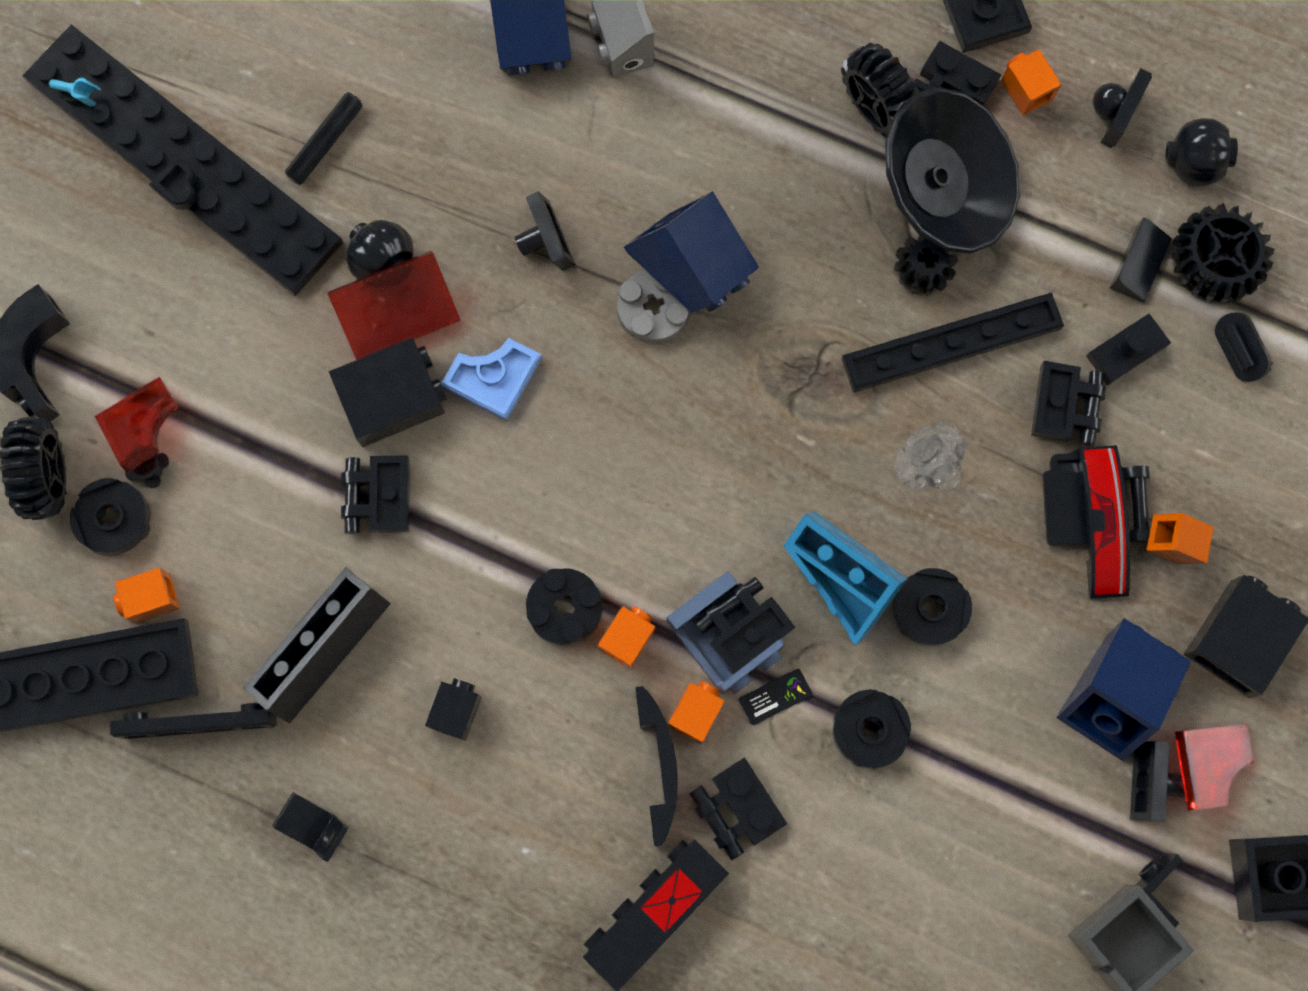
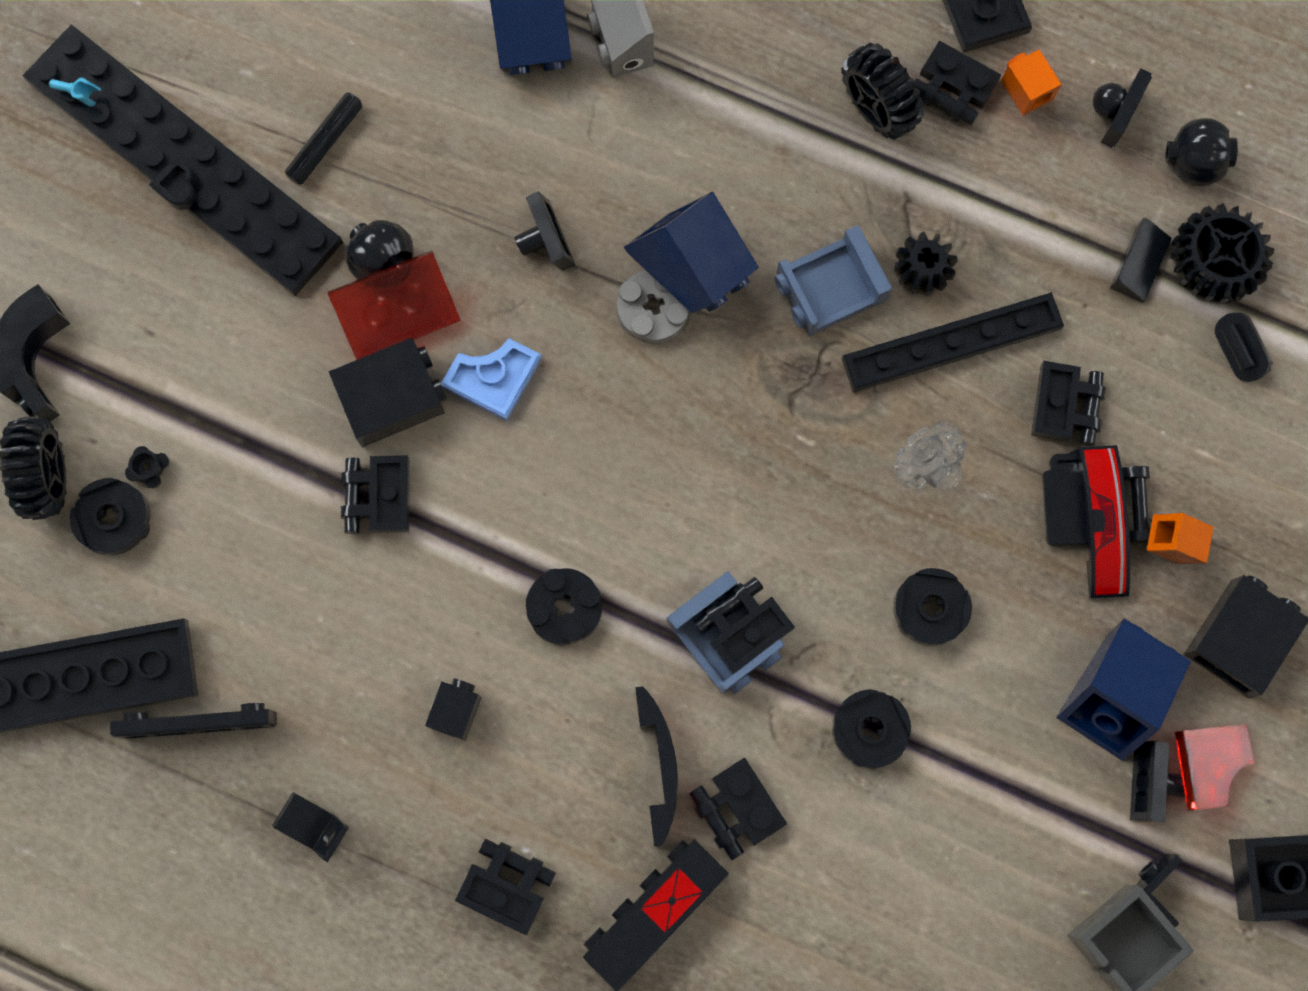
(135, 423): clear red tile -> none
(146, 596): orange brick -> none
(316, 646): black brick -> none
(499, 898): none -> black plate
(627, 636): orange brick -> none
(696, 711): orange brick -> none
(775, 696): black sticker -> none
(833, 282): none -> sand blue panel
(845, 573): dark azure wedge -> none
(952, 170): black dish -> none
(1128, 349): black tile -> none

